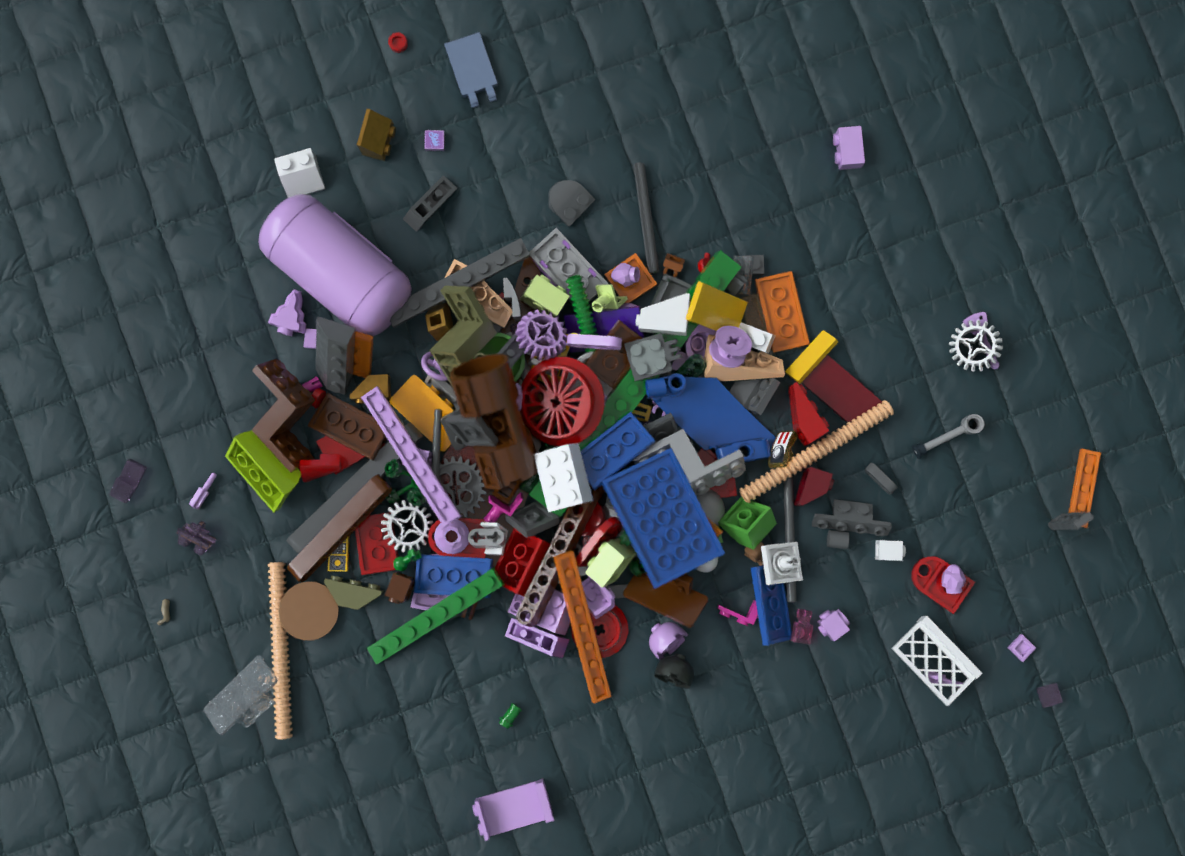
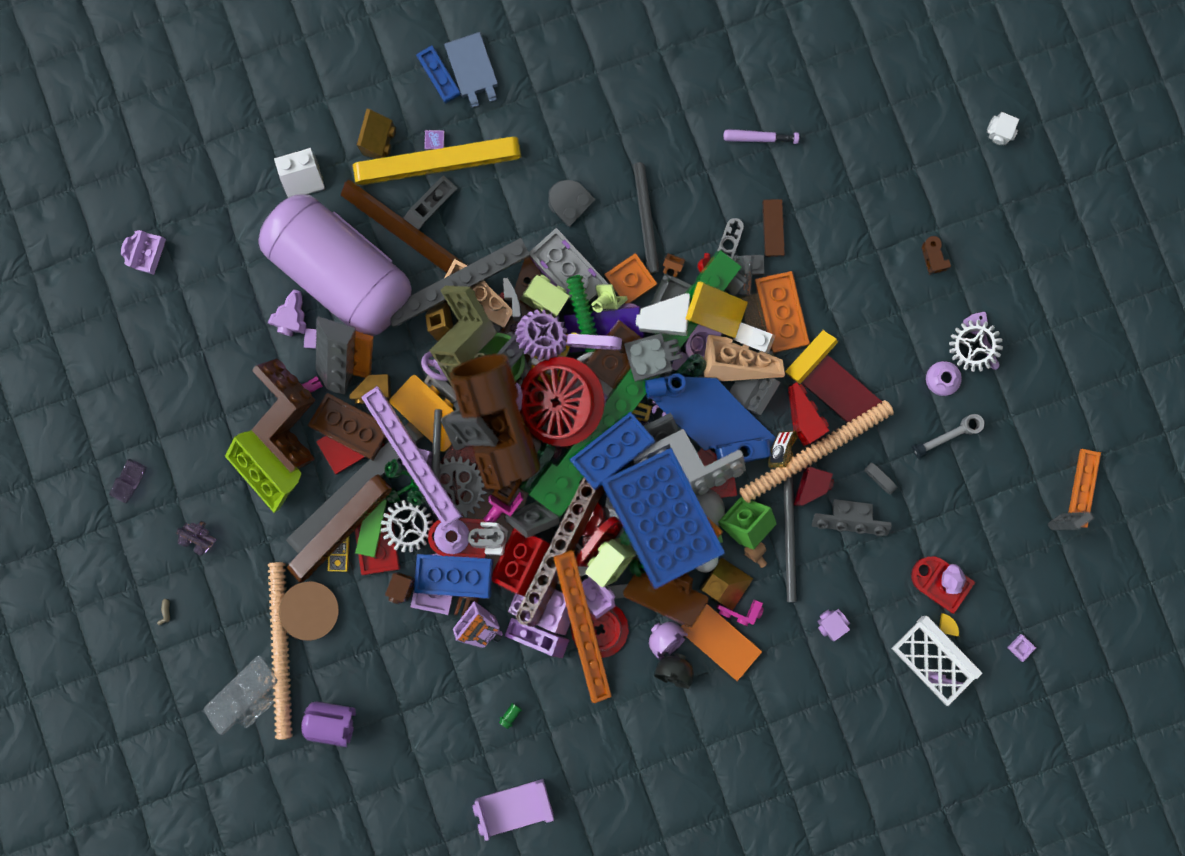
(143, 251): none -> lavender slope
(202, 493): lavender axle -> none
(315, 469): red slope -> none
(318, 395): red tile -> none
(328, 723): none -> medium lavender cylinder
(352, 593): olive slope -> none
(371, 531): none -> bright green tile
(397, 42): red tile -> none
(397, 226): none -> reddish brown tile
(401, 563): green arm -> none
(435, 616): green plate -> none
(436, 160): none -> yellow beam
(438, 74): none -> blue tile
(477, 627): none -> lavender torso
(563, 477): white brick -> none
(625, 274): lavender rock -> none
(722, 642): none -> orange tile
(726, 584): none -> pearl gold slope
(730, 346): lavender piece -> none
(737, 234): none -> light grey beam
(756, 136): none -> lavender piece
(771, 608): blue tile -> none
(773, 228): none -> reddish brown tile
(781, 563): white plate -> none
(802, 630): clear pink plate -> none
(837, 539): dark grey beam -> none
(849, 147): lavender brick -> none
(889, 550): white brick -> none
(933, 256): none -> reddish brown leg
(934, 380): none -> lavender piece
(948, 625): none -> yellow tile
(1002, 128): none -> white brick
(1049, 695): clear purple tile -> none

